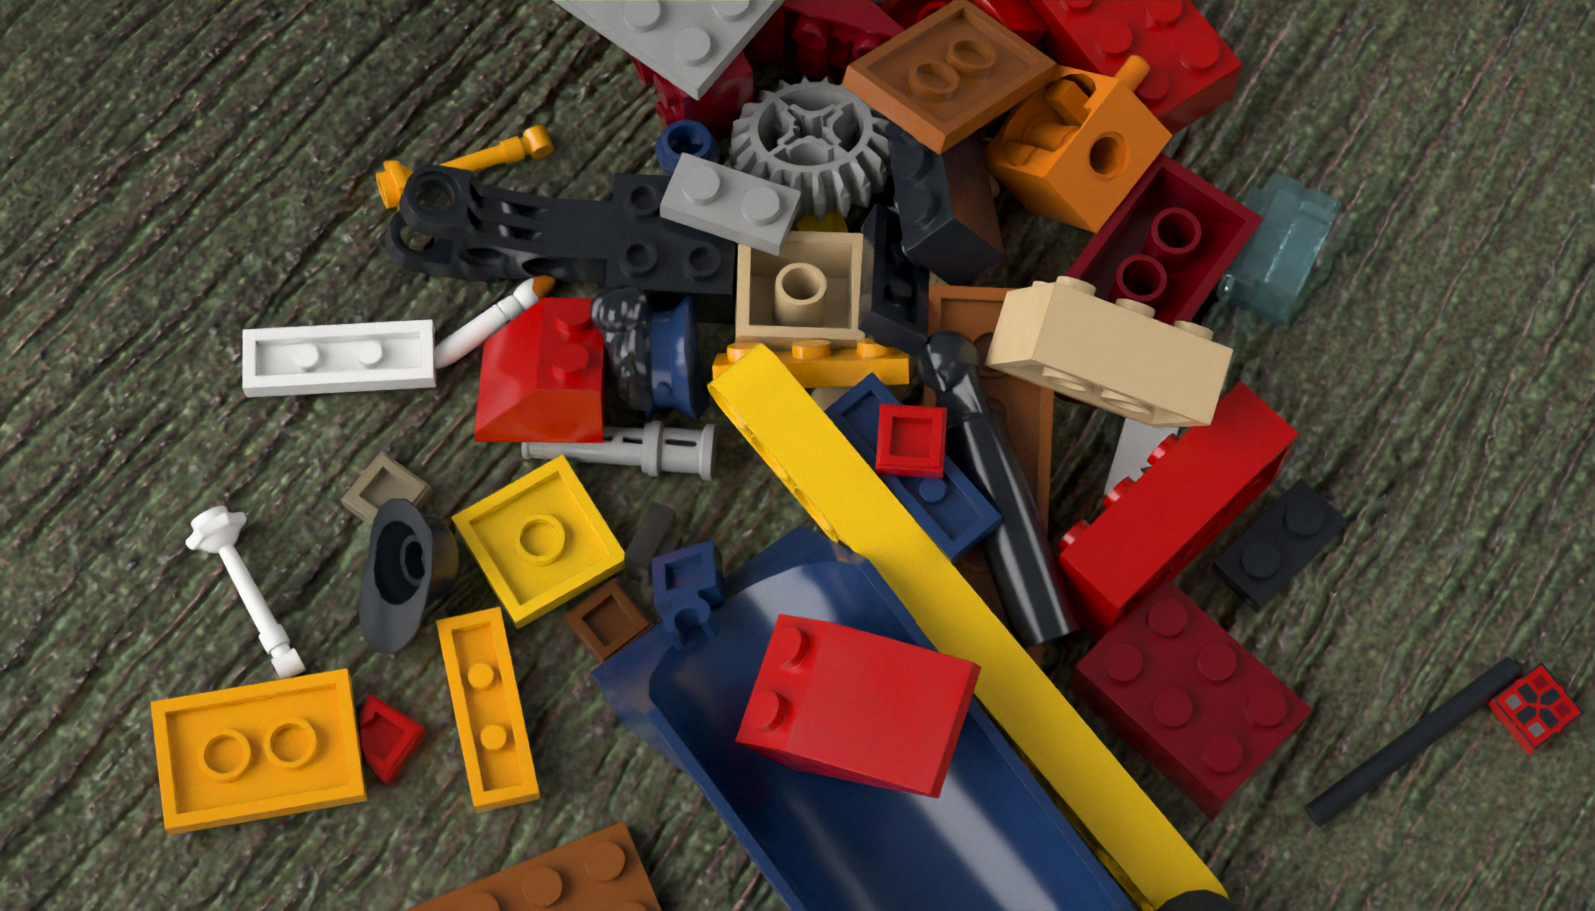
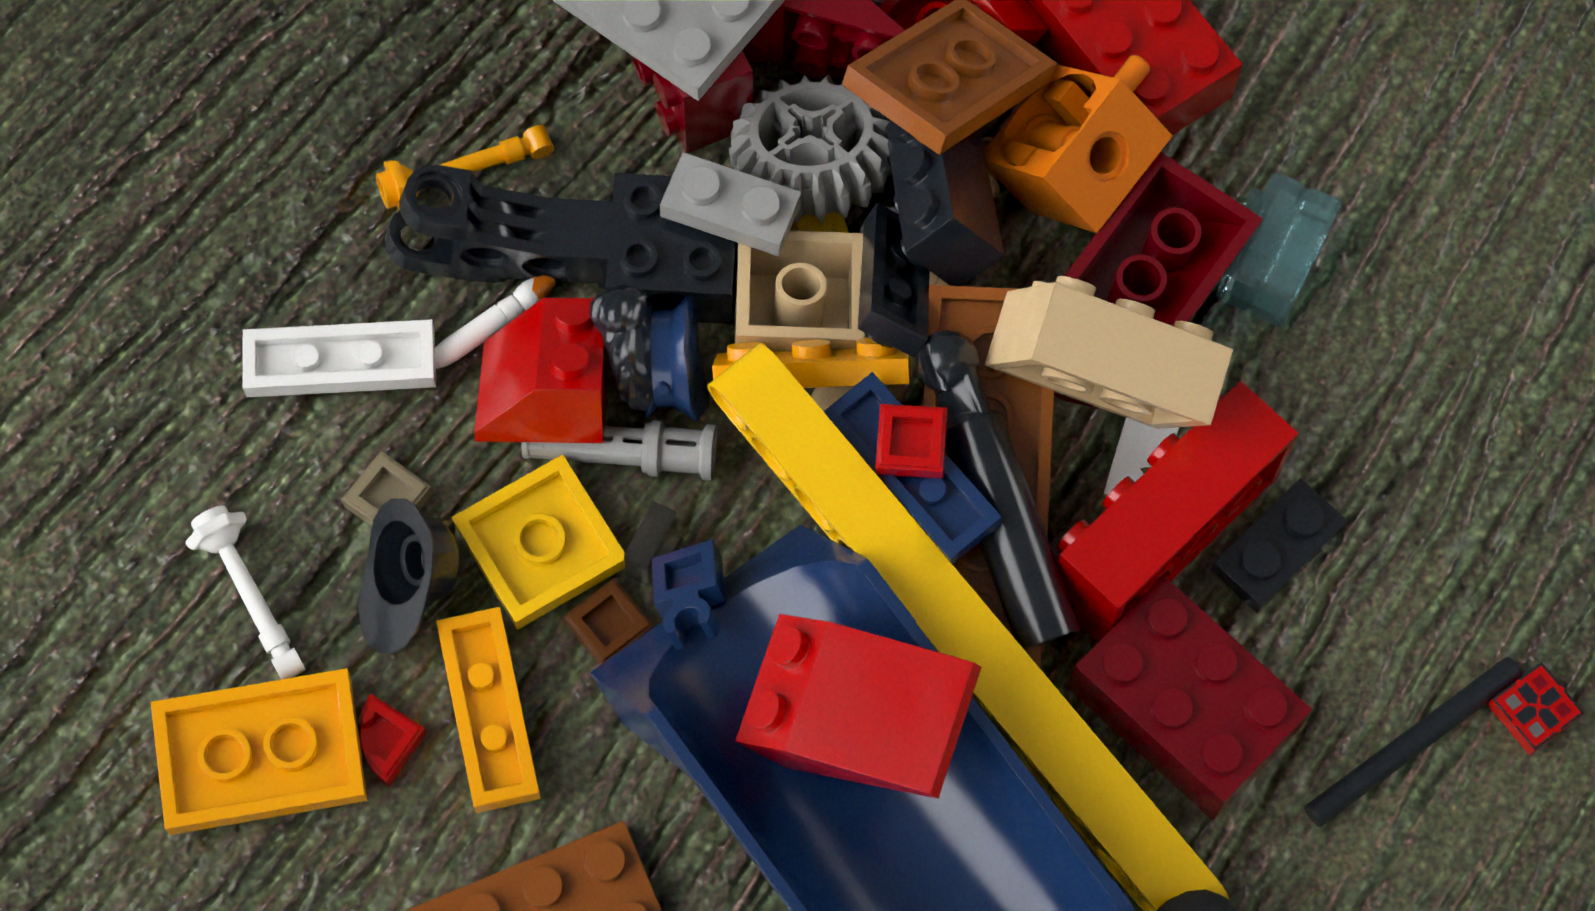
(684, 137): dark blue cone -> none

